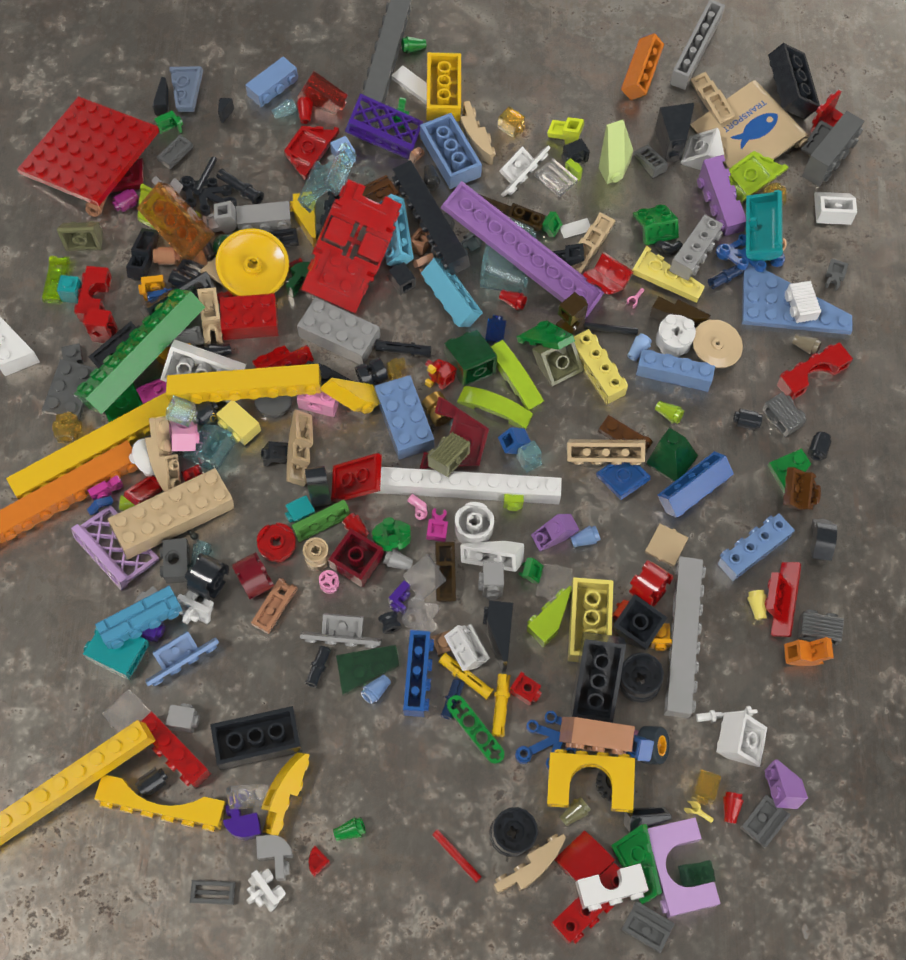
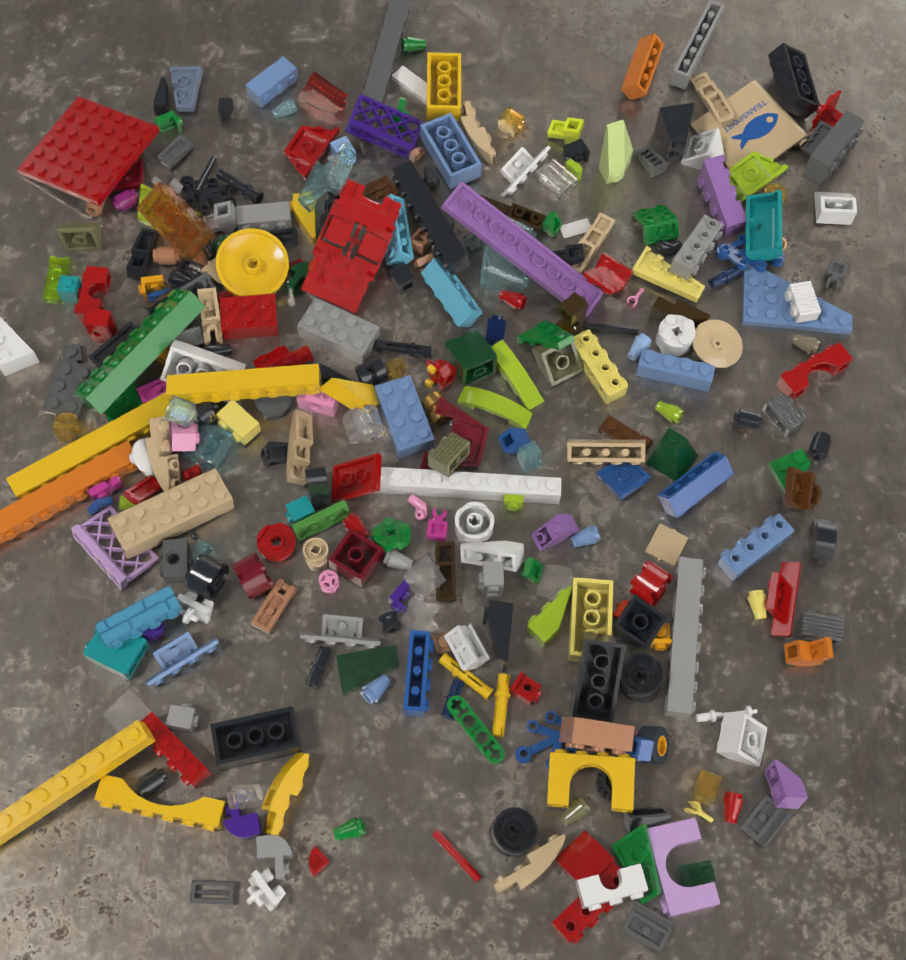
(305, 108): red cone -> none
(363, 425): none -> clear brick

